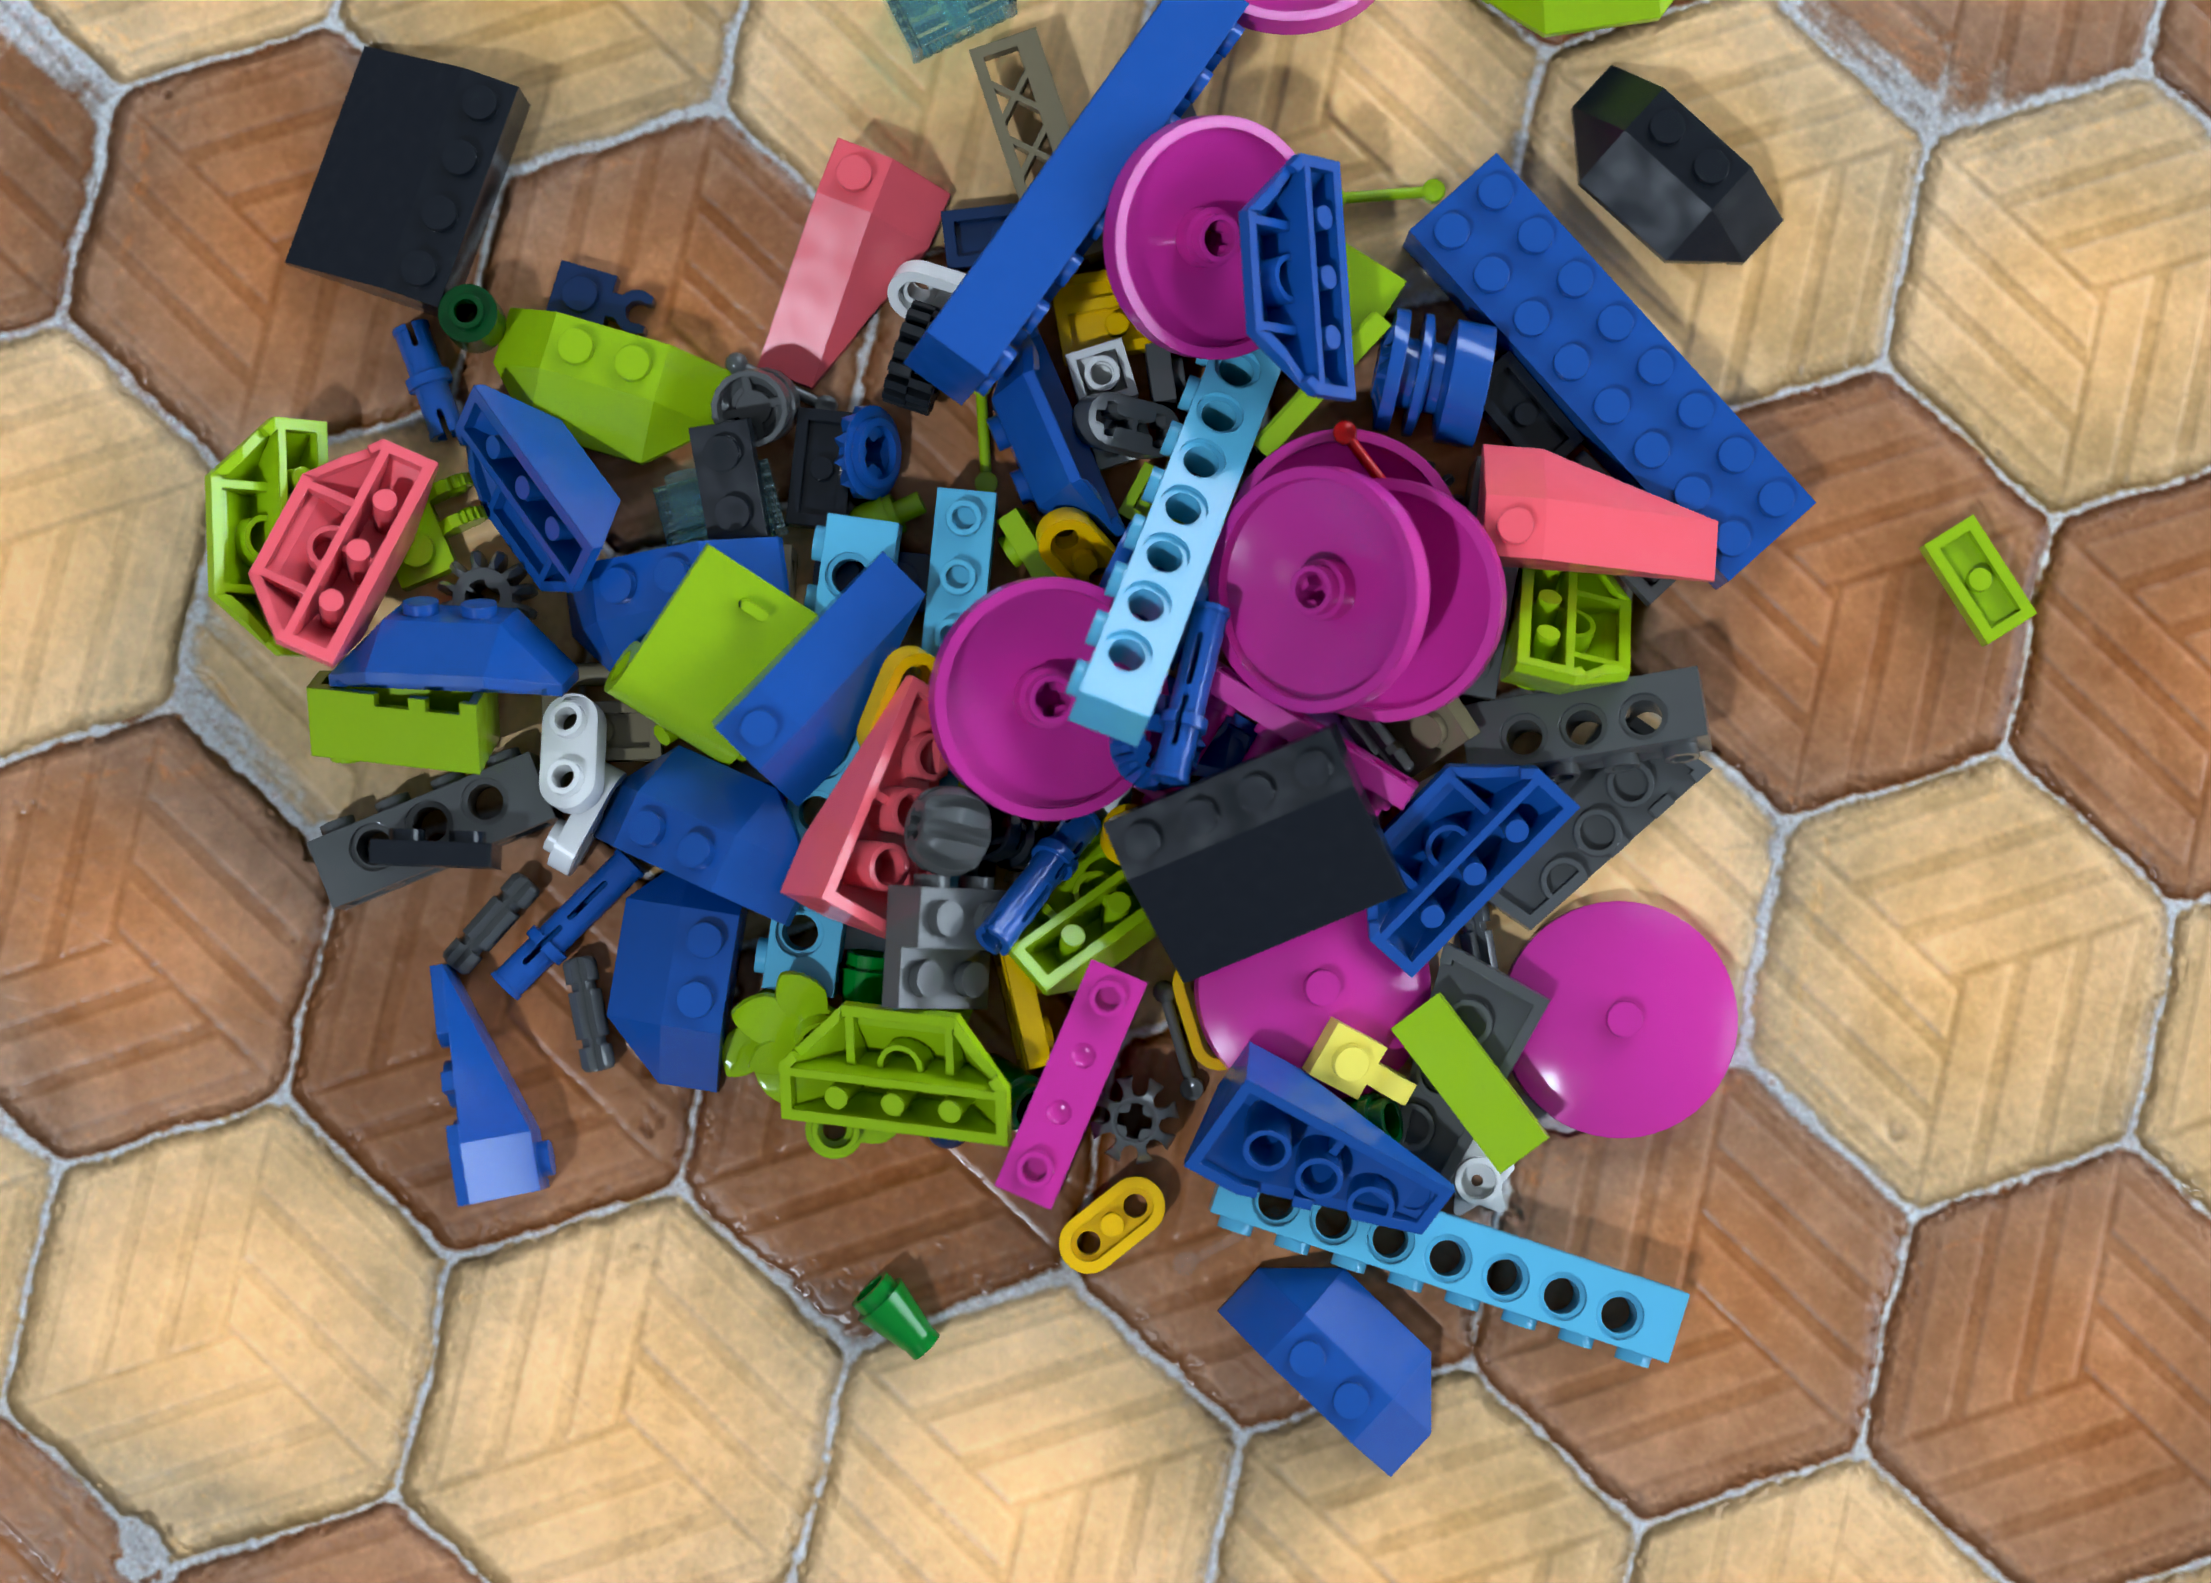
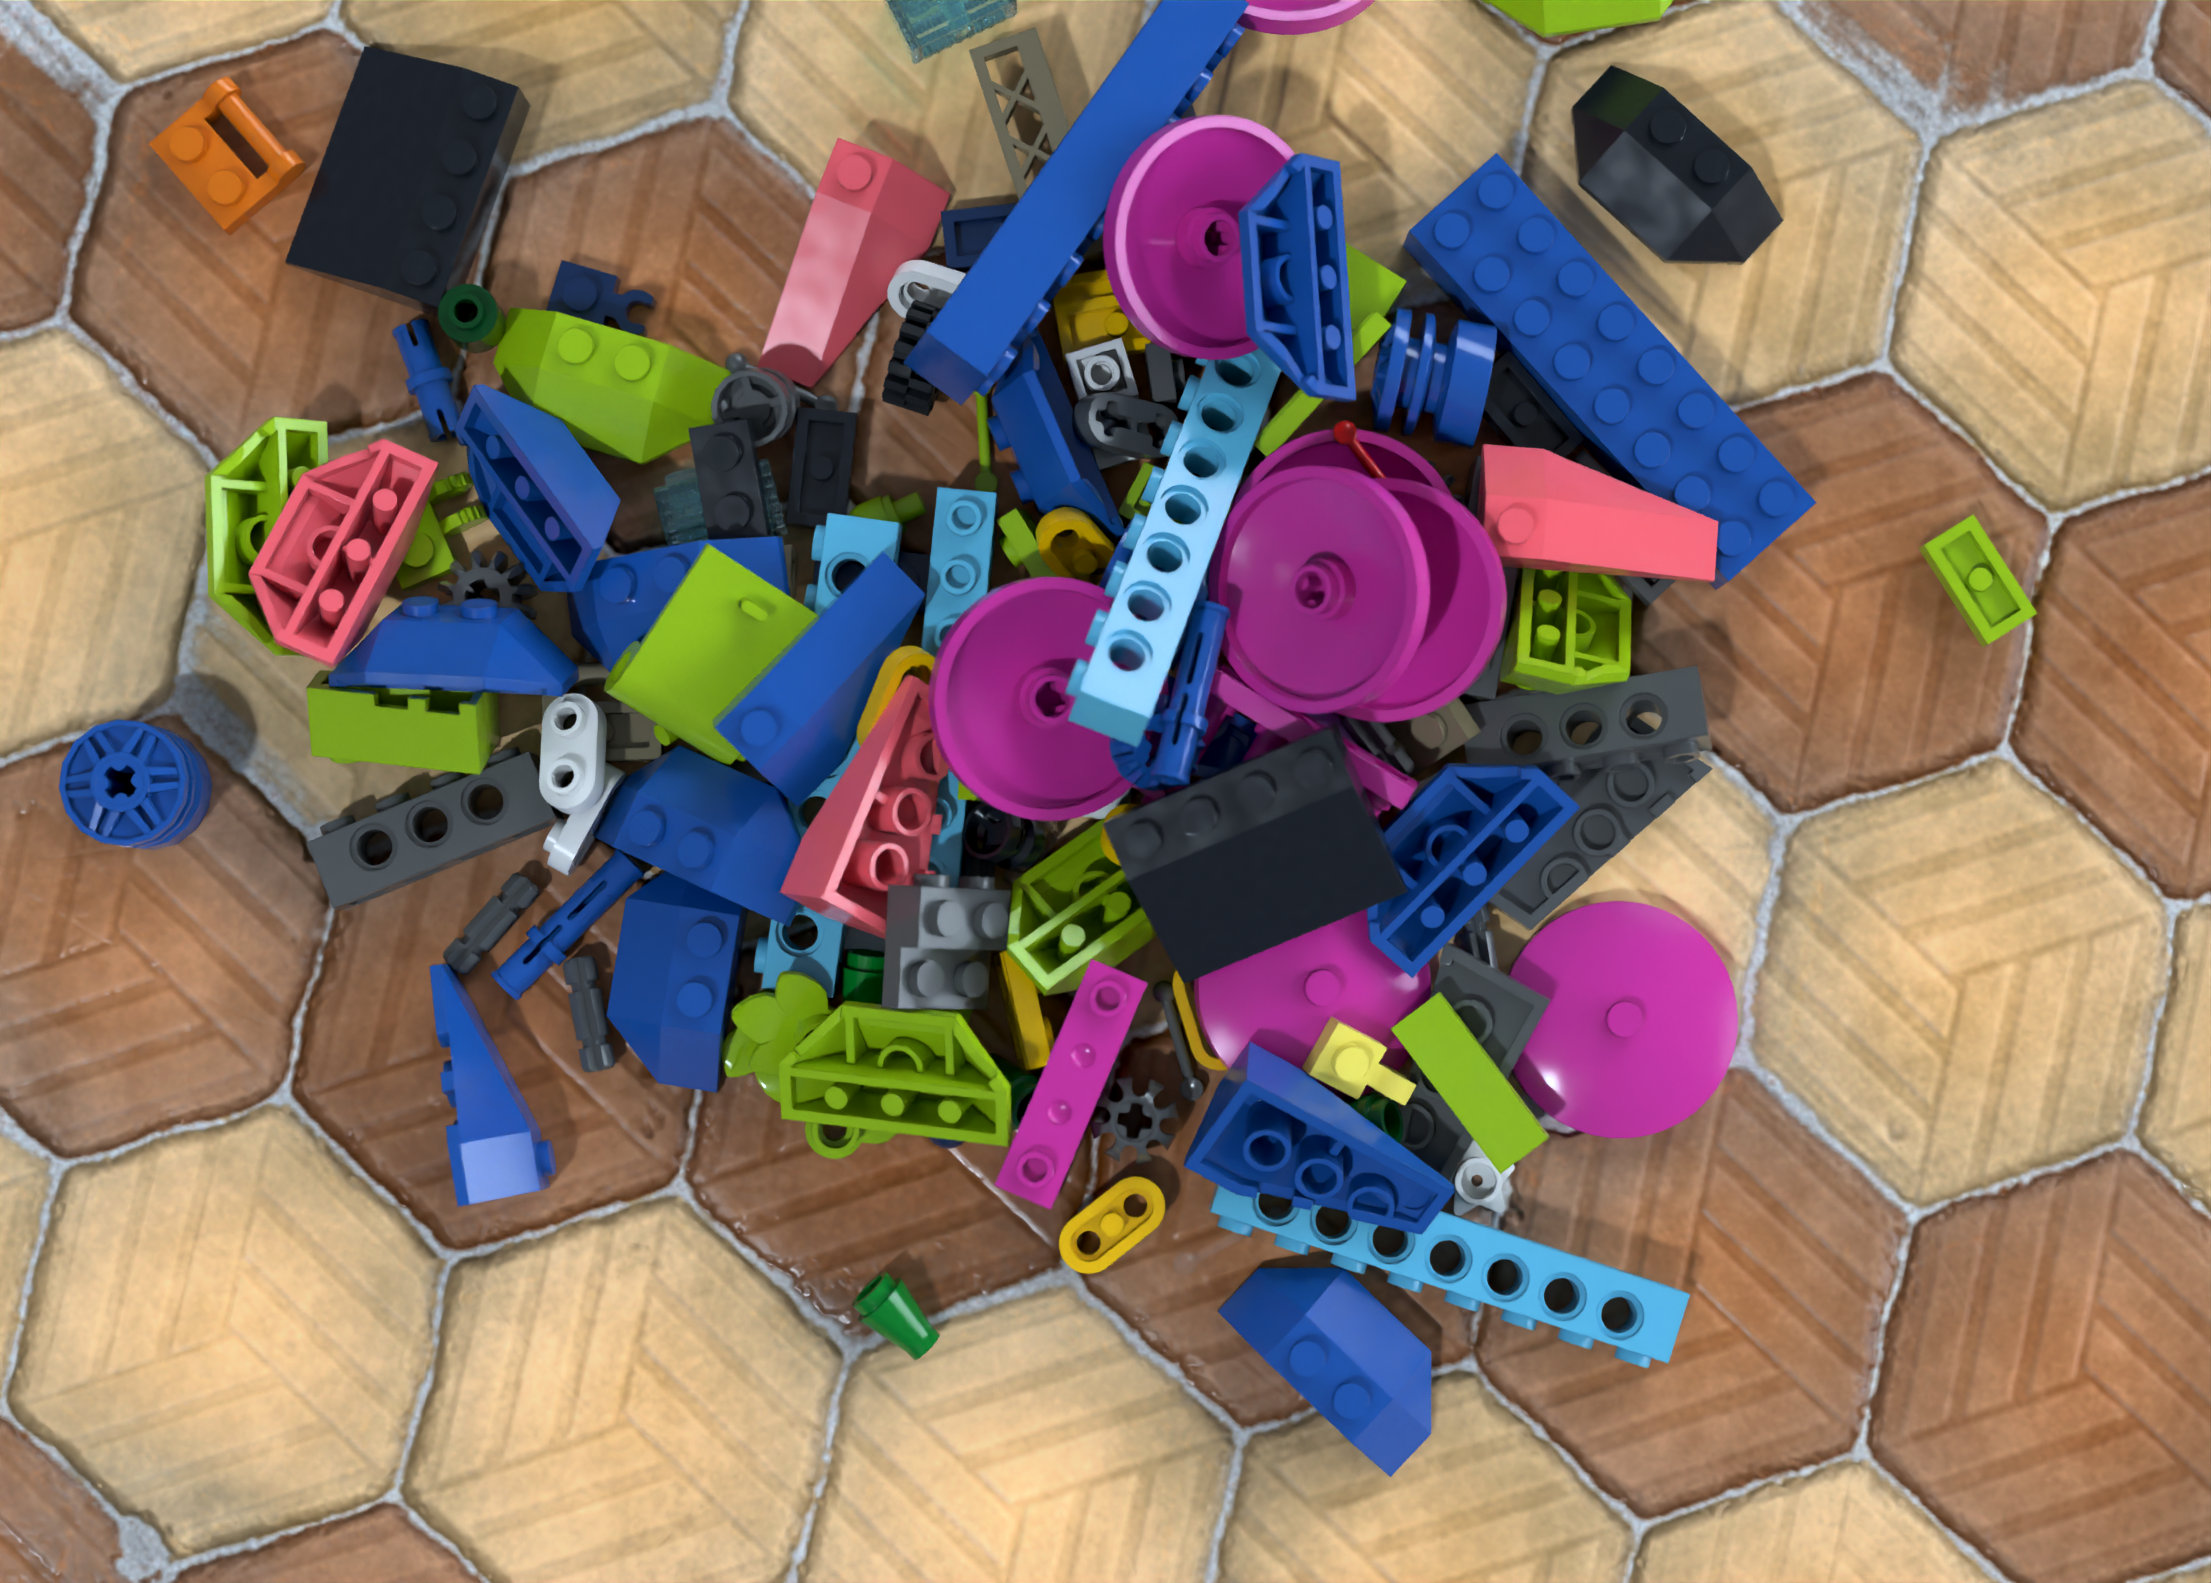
(168, 780): none -> blue wheel
(213, 168): none -> orange plate
(410, 849): black plate -> none
(882, 452): blue gear -> none
(947, 830): dark grey piece -> none
(1051, 863): blue pin -> none
(1431, 193): lime hinge -> none

